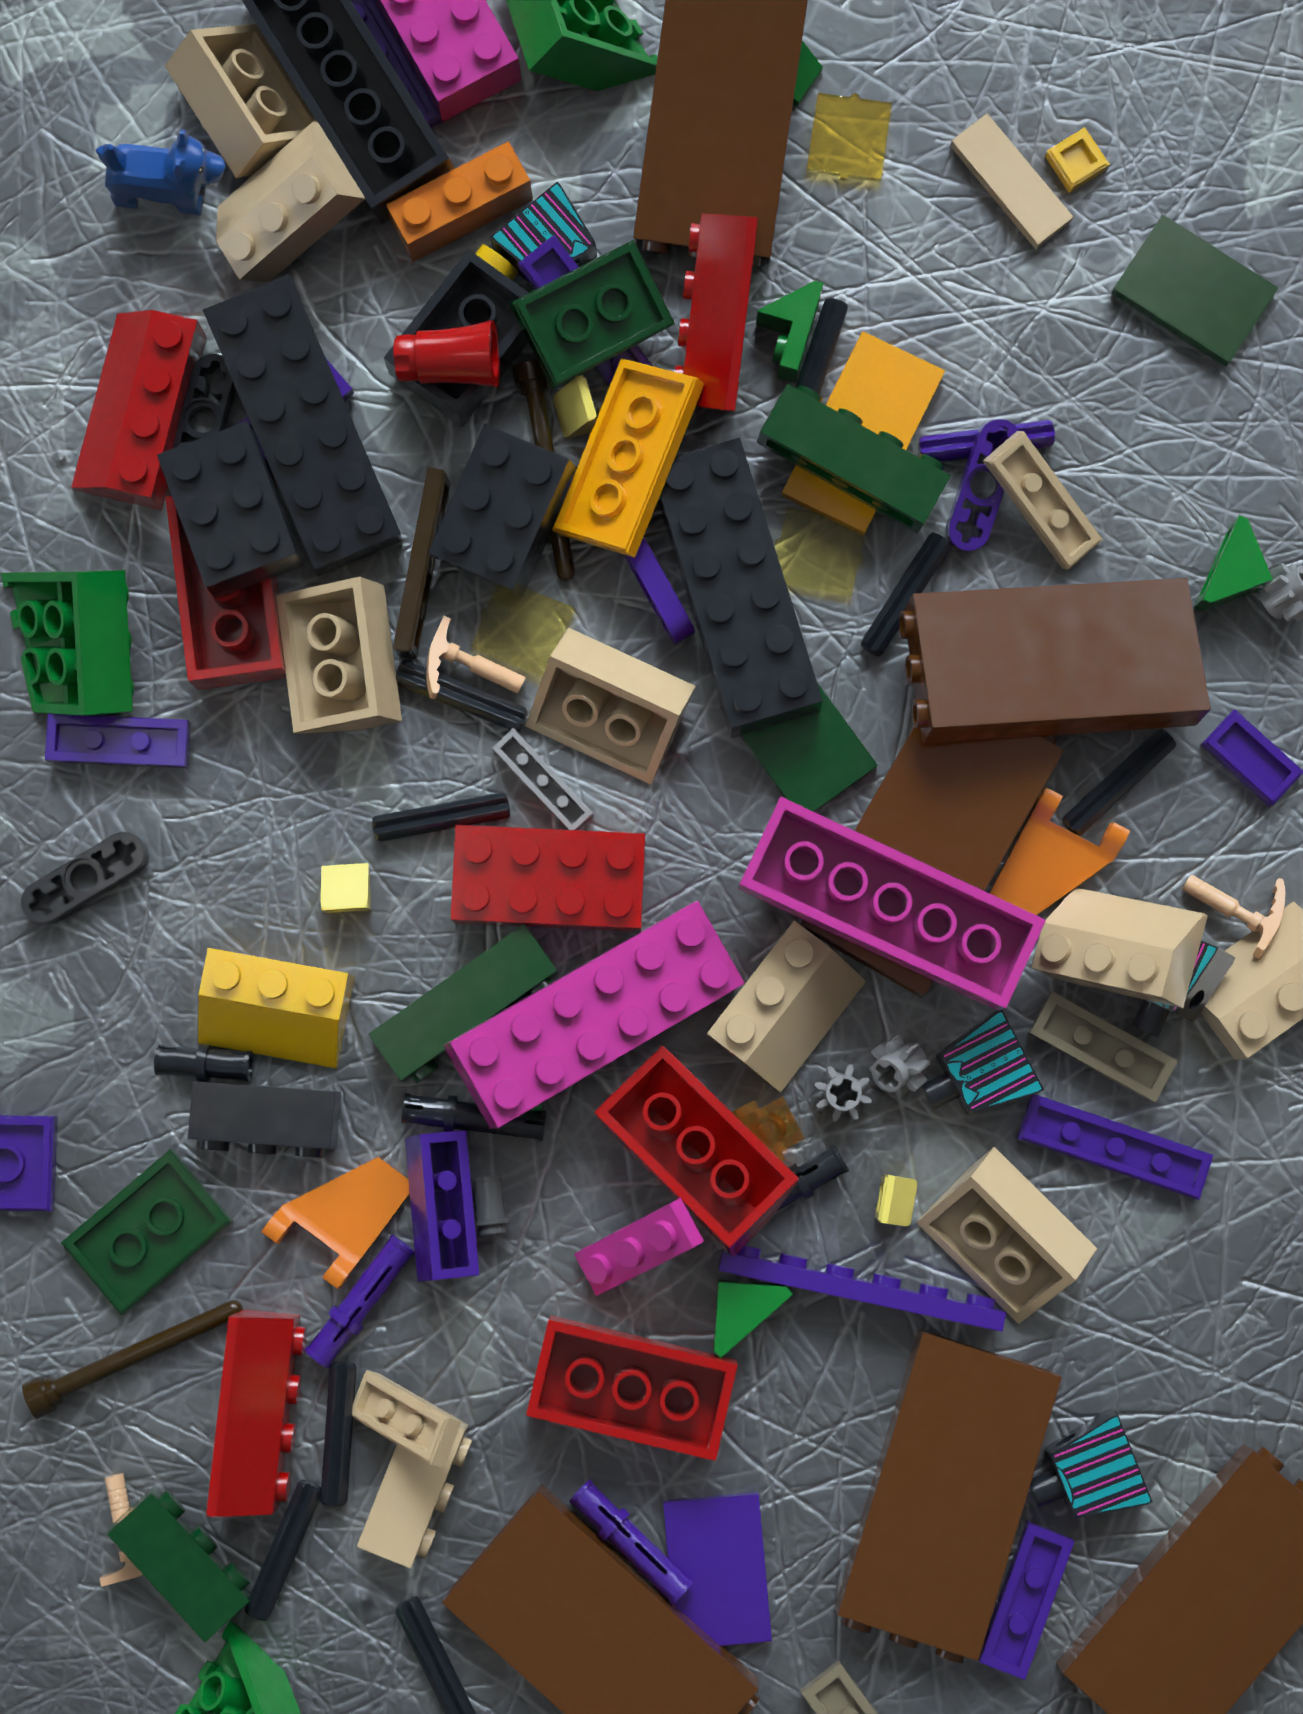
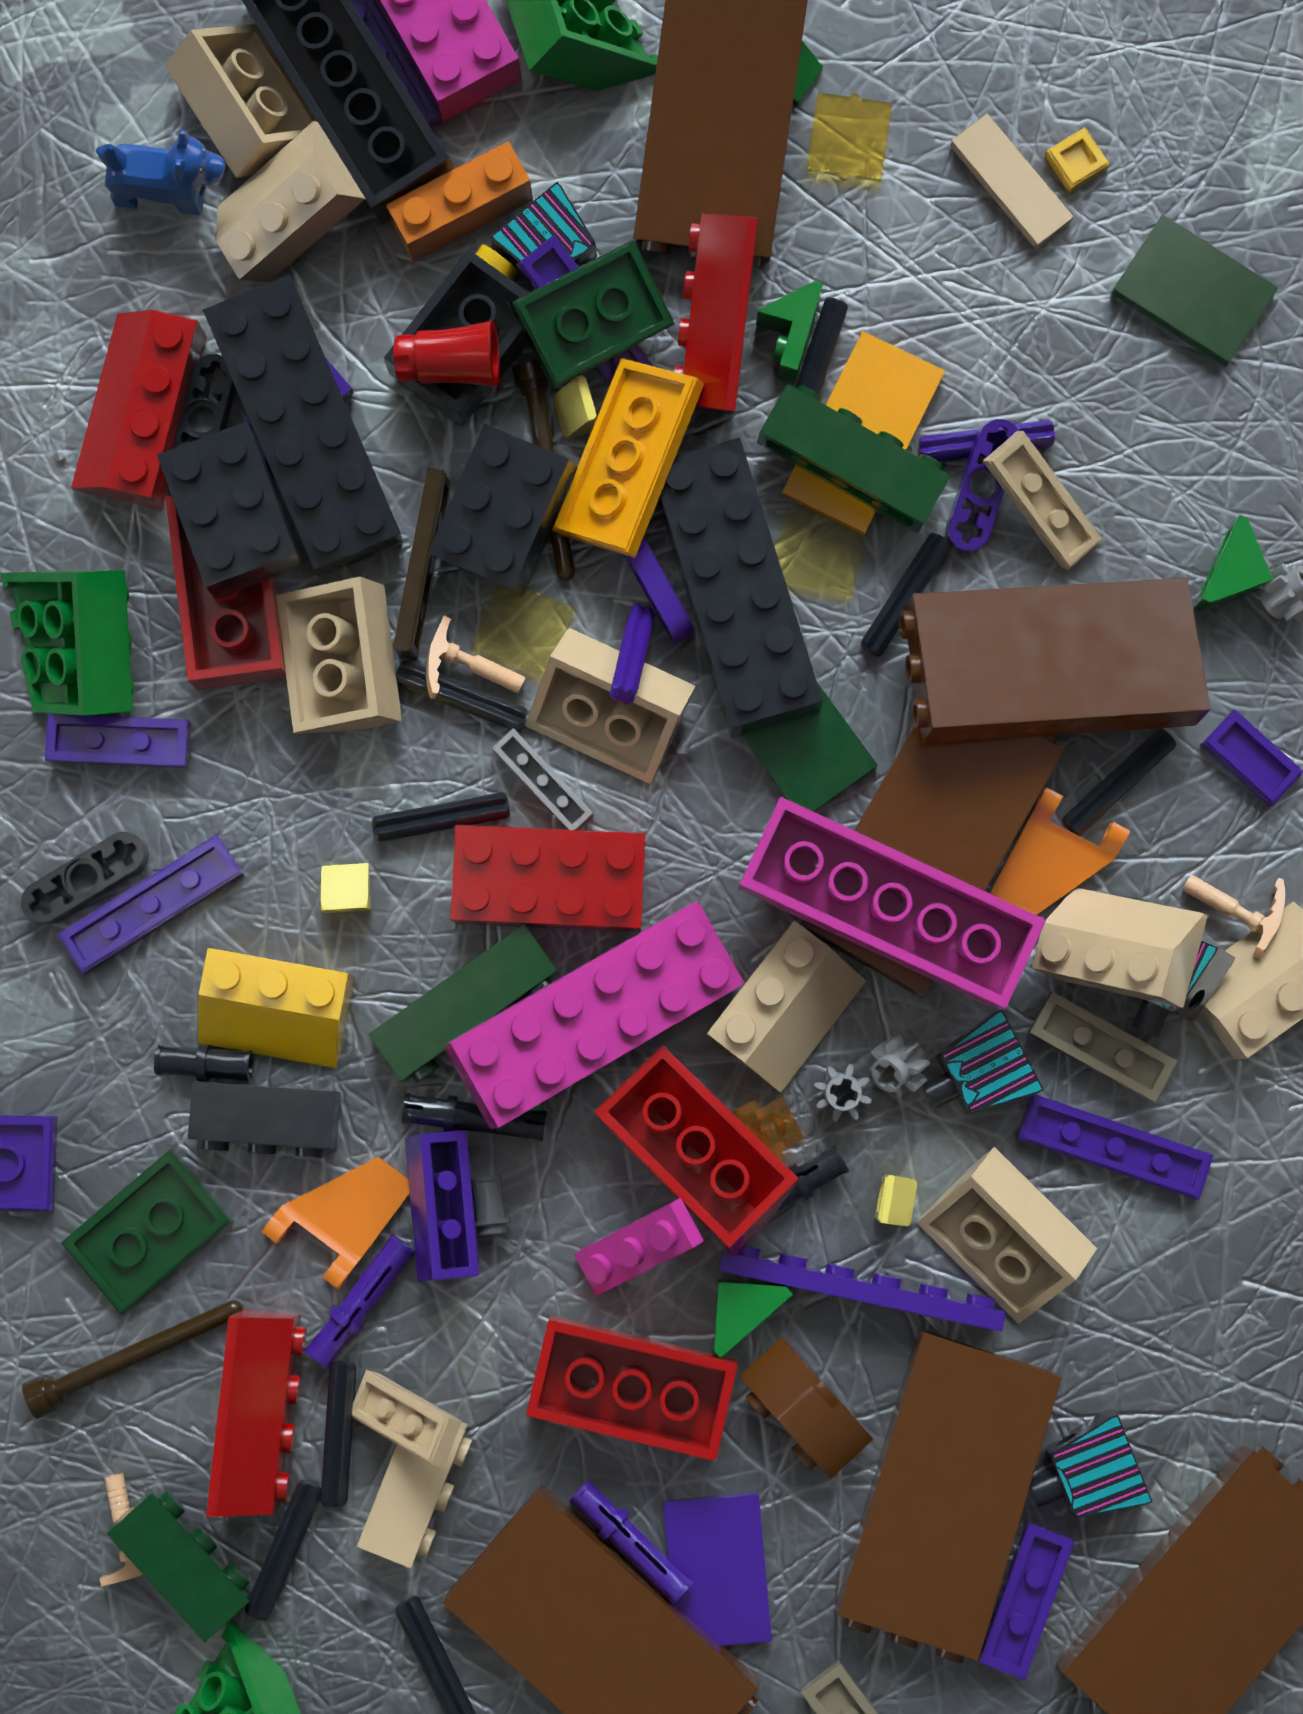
(150, 904): none -> dark purple tile
(632, 654): none -> dark purple axle
(806, 1408): none -> reddish brown brick

